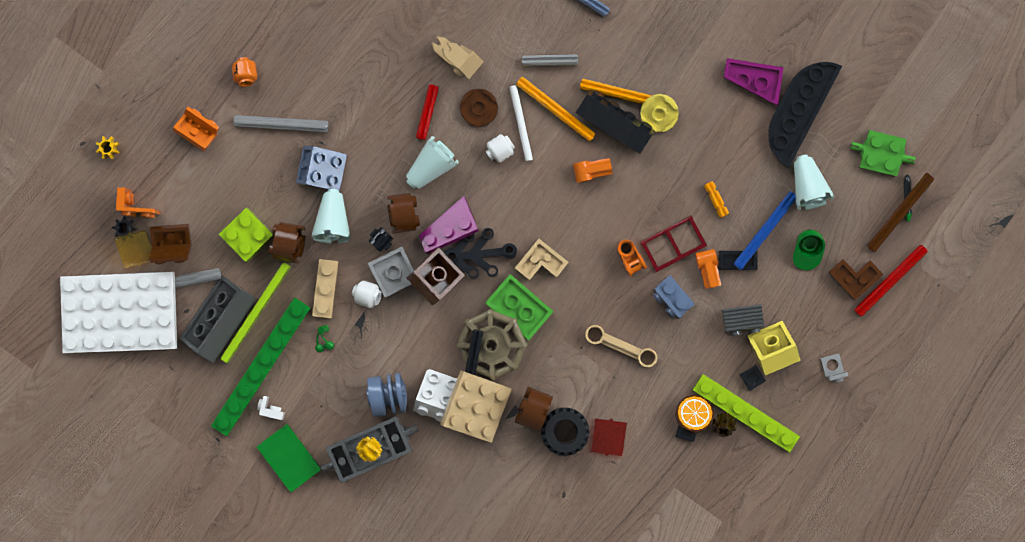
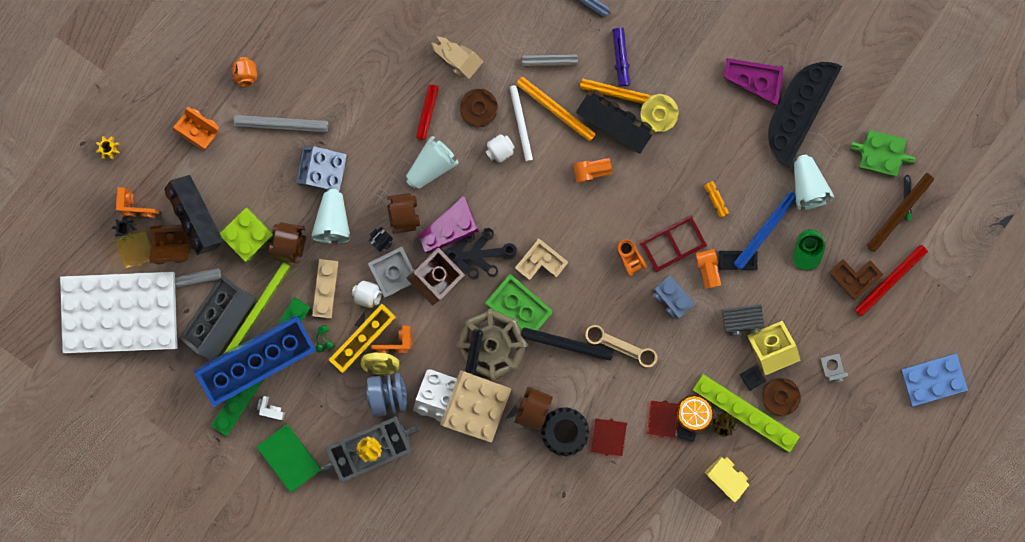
(193, 214): none -> black brick
(254, 360): none -> blue brick
(362, 338): none -> yellow brick
(380, 363): none -> light yellow tile
(405, 336): none -> orange bracket
(566, 343): none -> black axle
(623, 76): none -> dark purple pin
(663, 419): none -> clear red piece
(727, 479): none -> light yellow slope
(781, 396): none -> reddish brown tile
(934, 380): none -> medium blue plate

